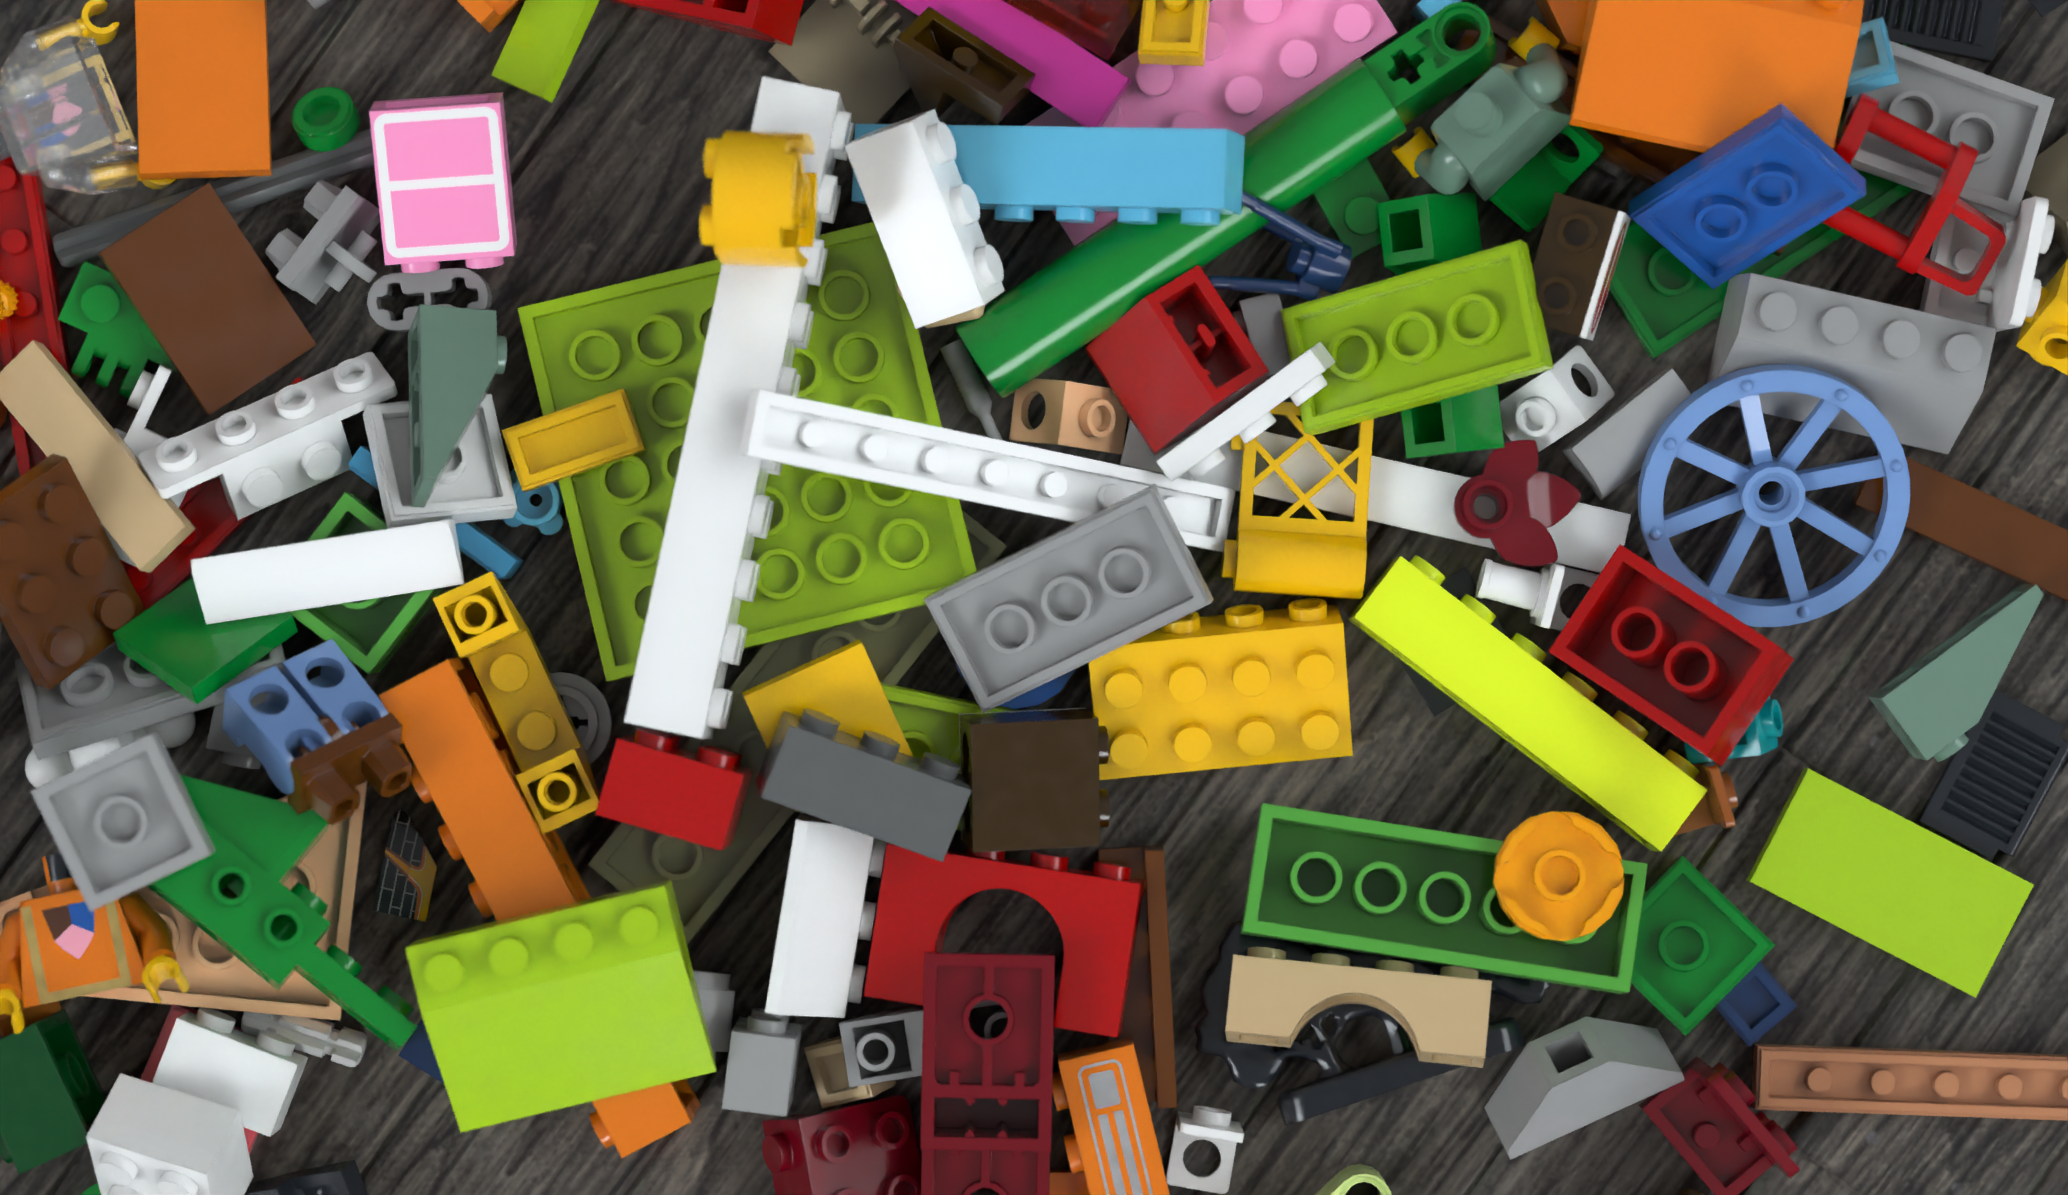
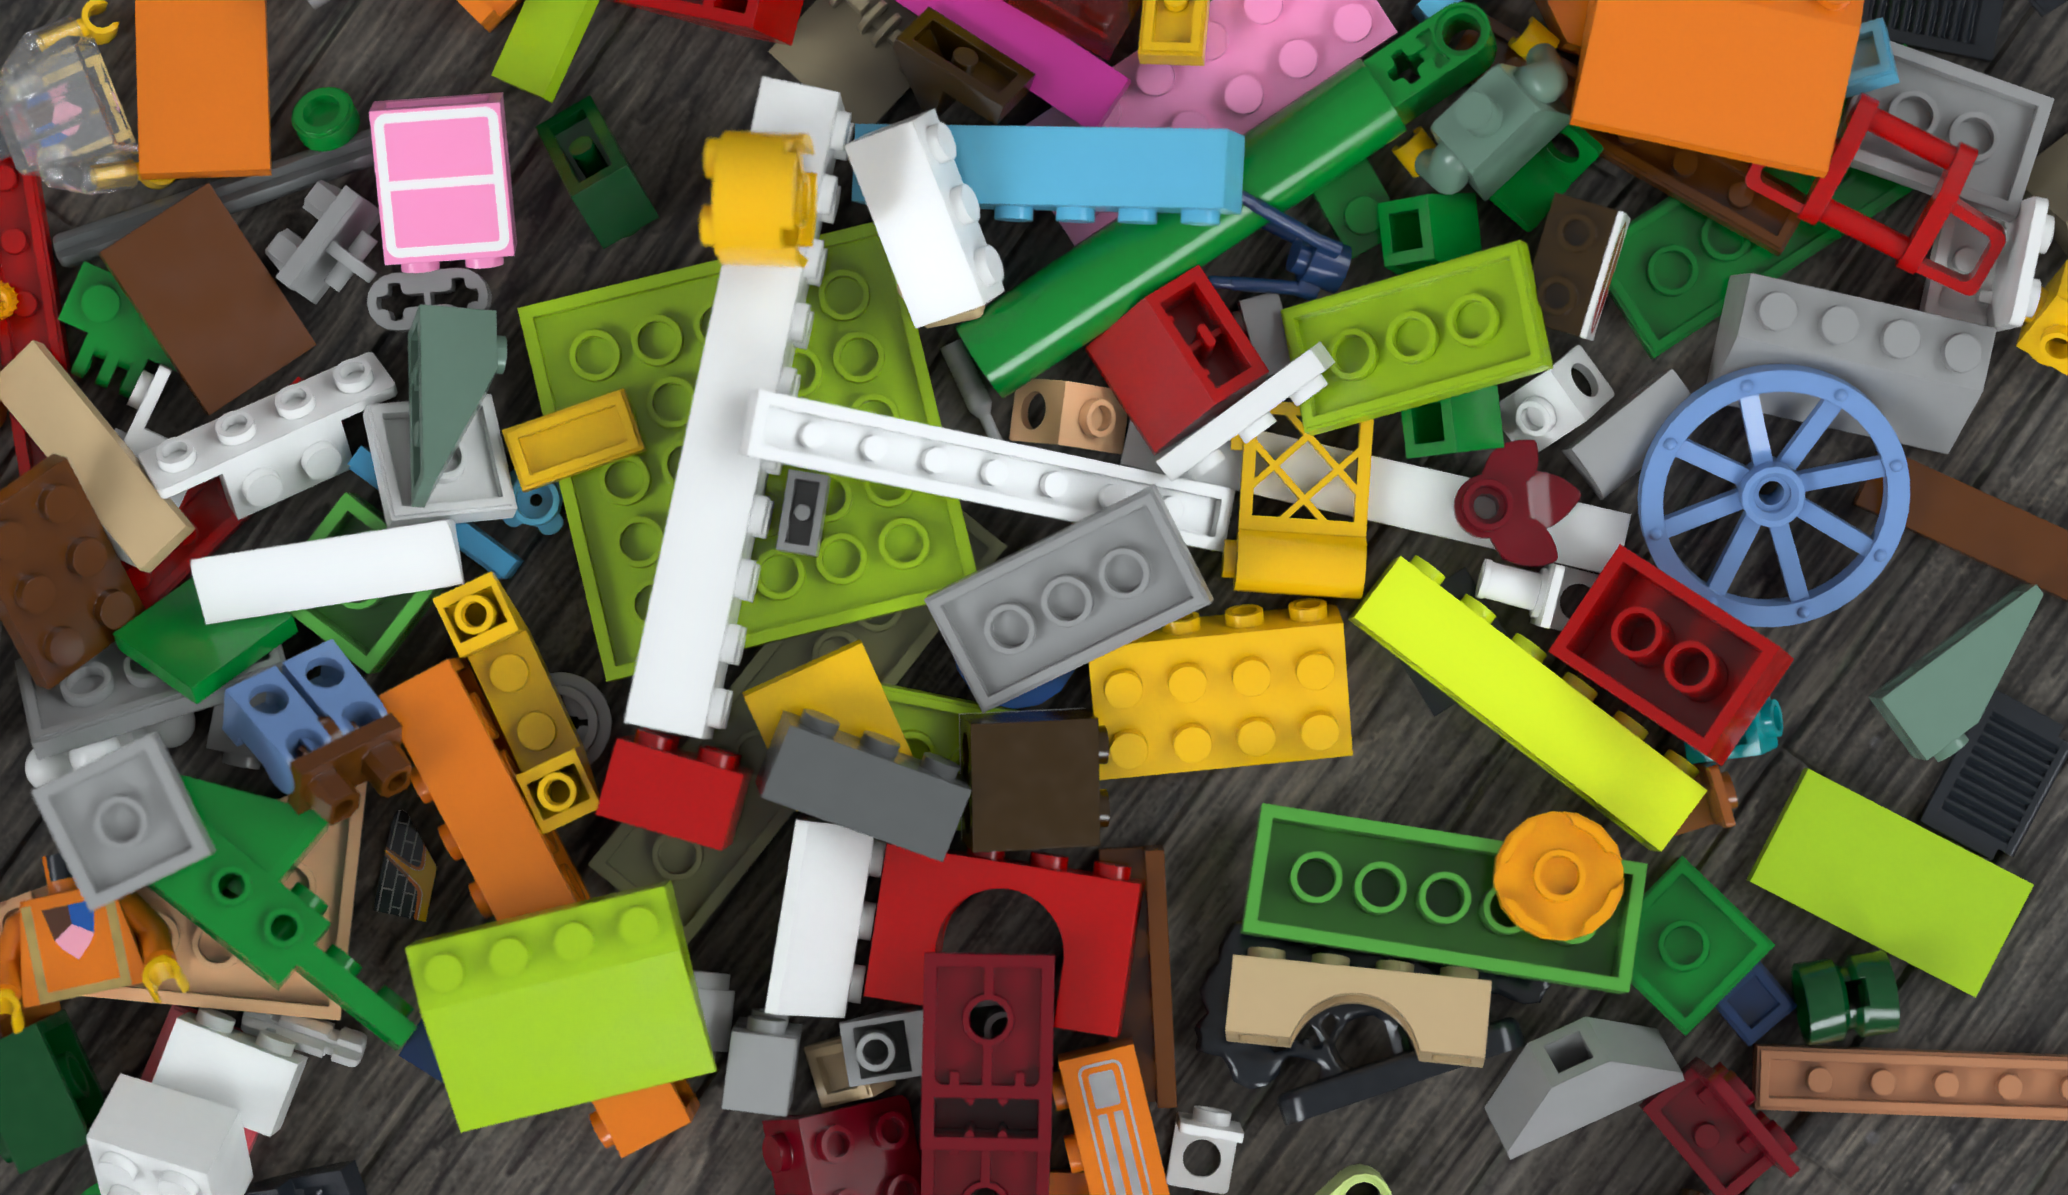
(596, 172): none -> dark green slope
(803, 513): none -> light grey piece
(1747, 196): blue tile -> none
(1823, 997): none -> dark green wheel

